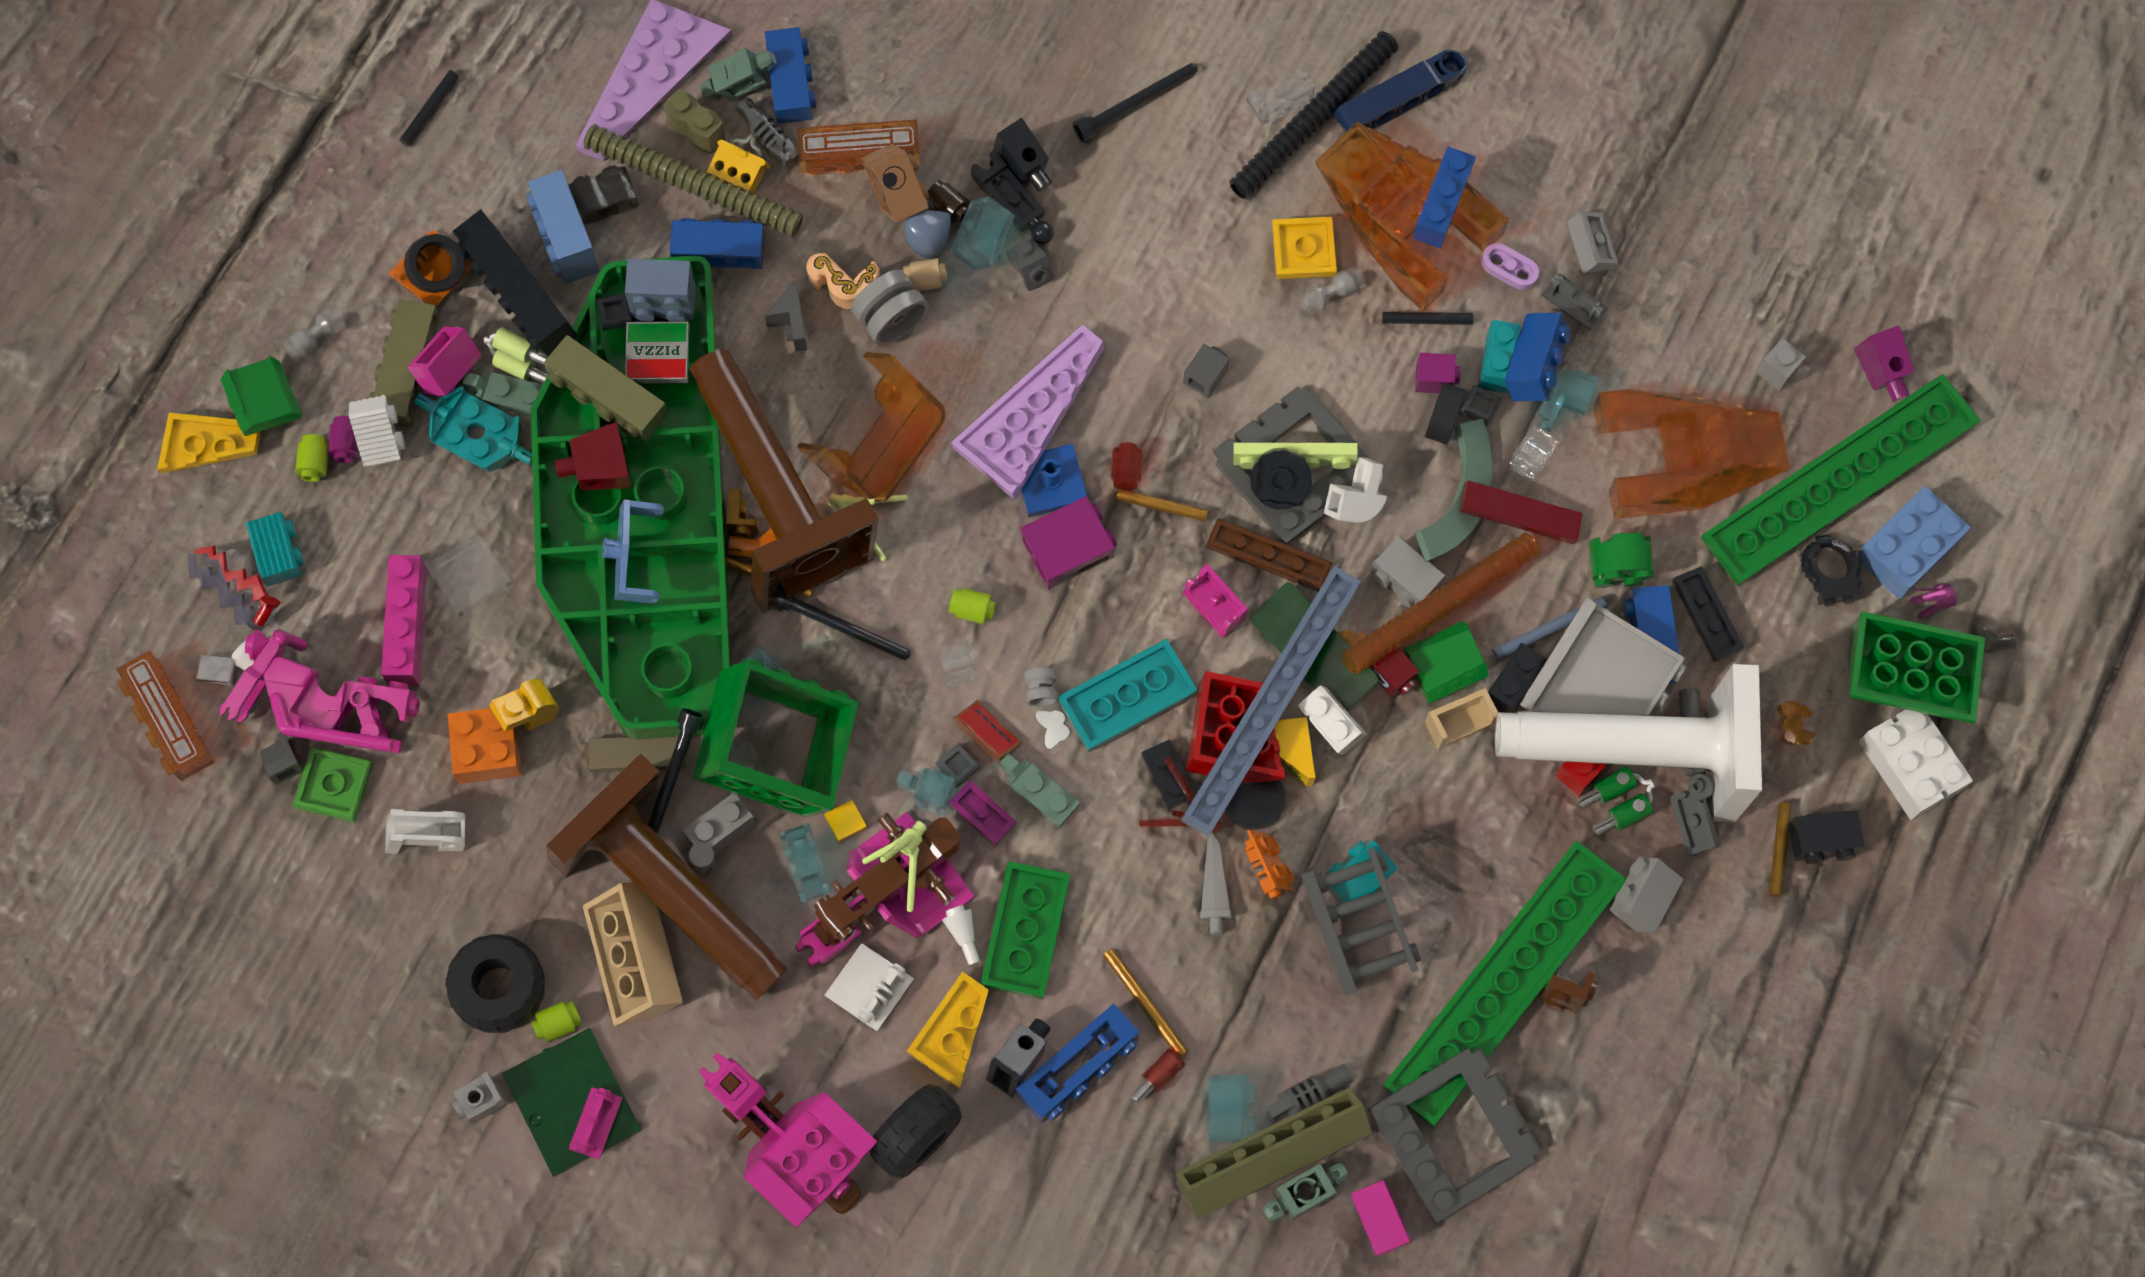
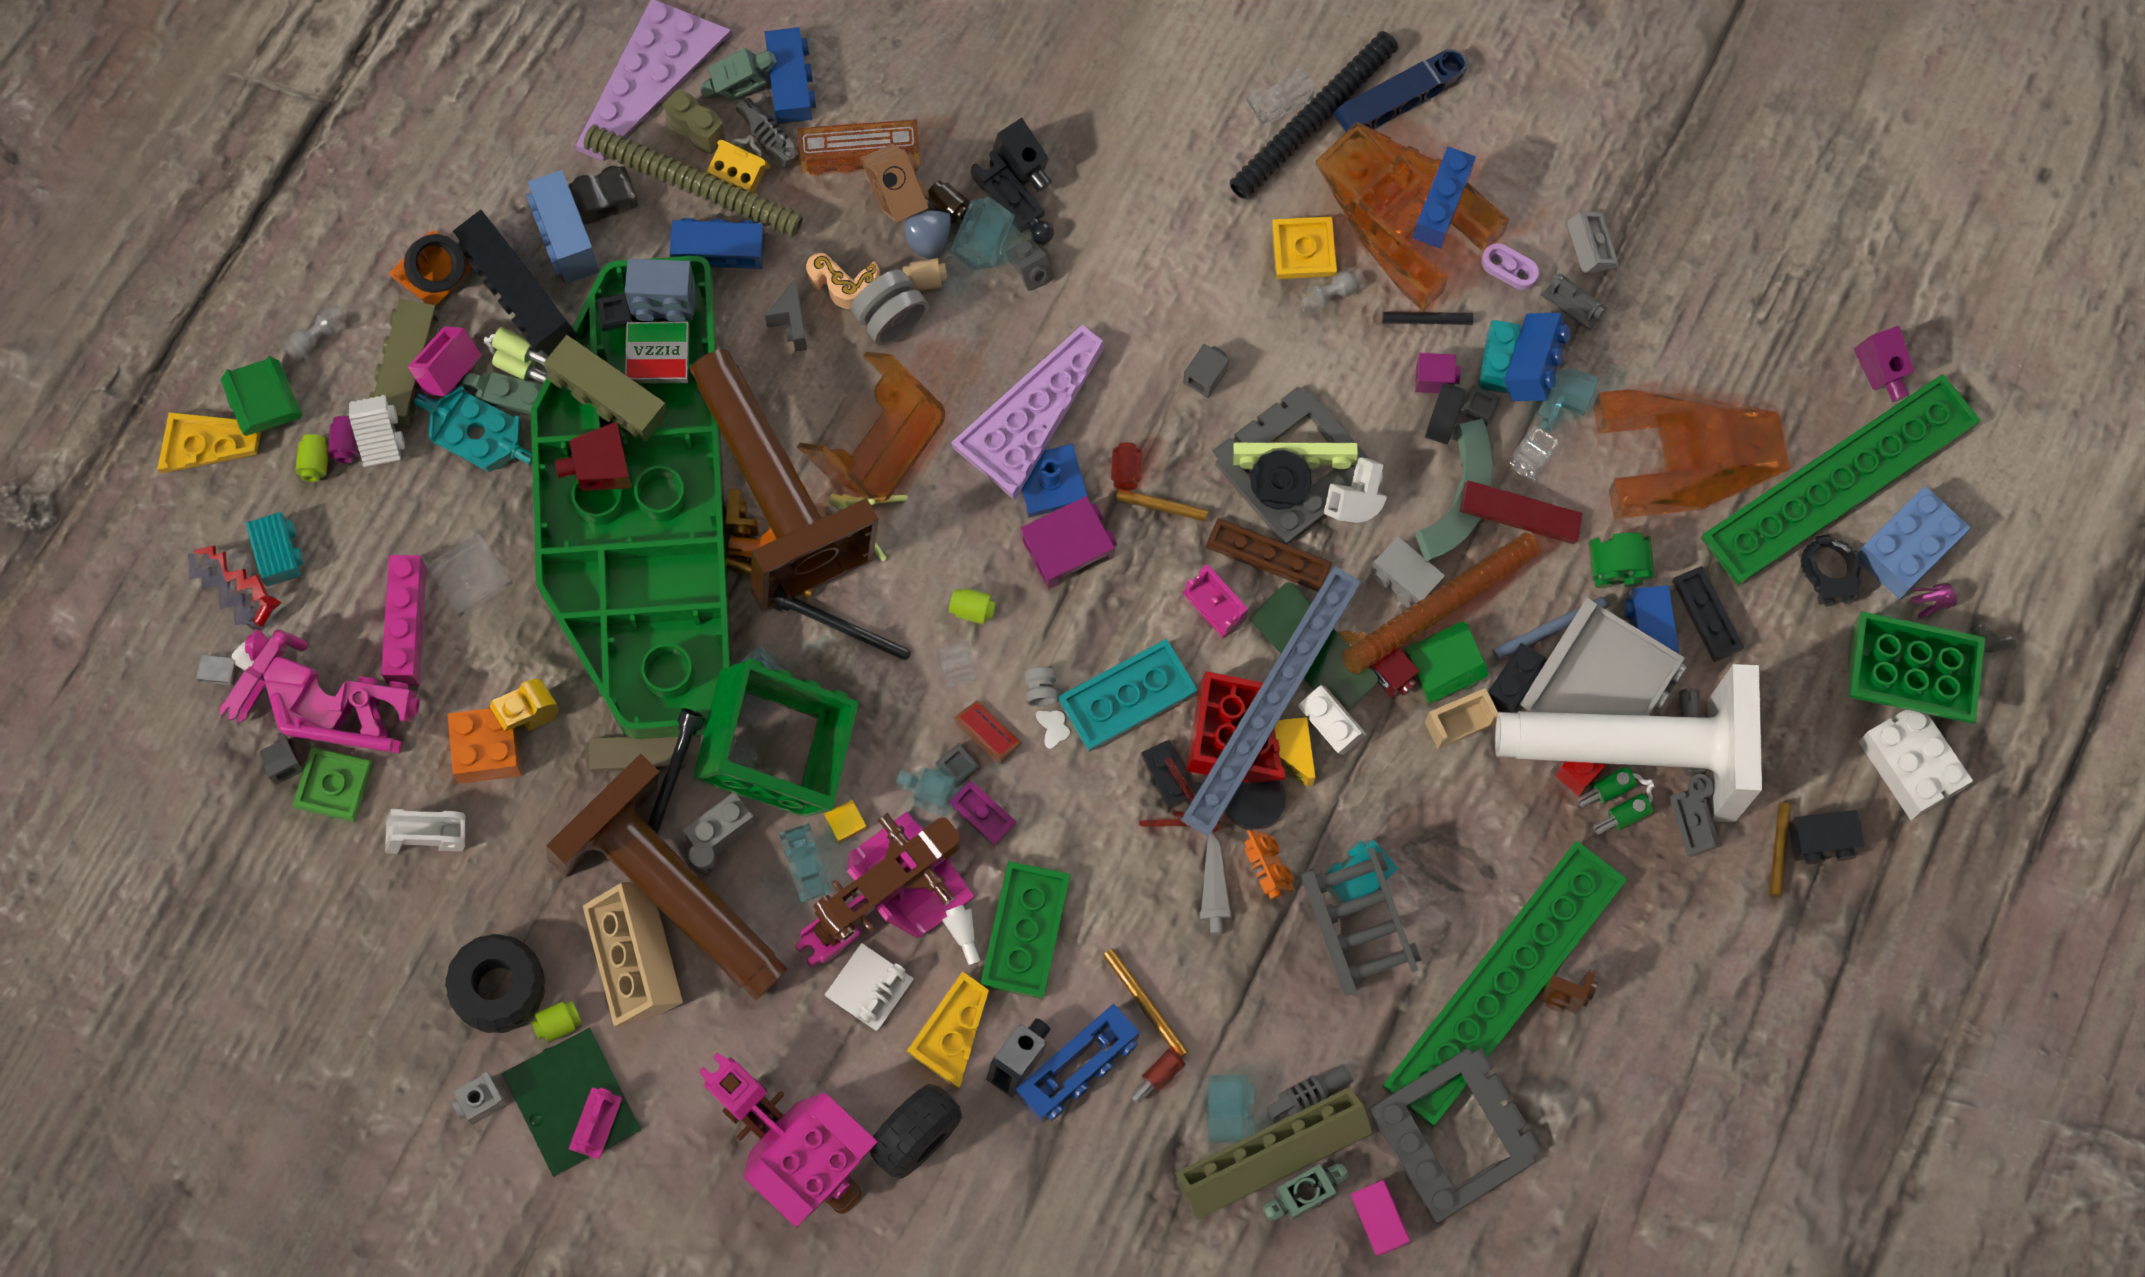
(164, 715): clear orange brick -> none
(428, 108): black bar -> none
(619, 550): medium blue piece -> none
(908, 845): yellowish green plant -> none
(1039, 790): sand green hinge -> none
(1087, 127): black piece -> none
(1646, 894): light grey brick -> none
(1781, 364): light grey brick -> none
(1791, 715): clear orange piece -> none

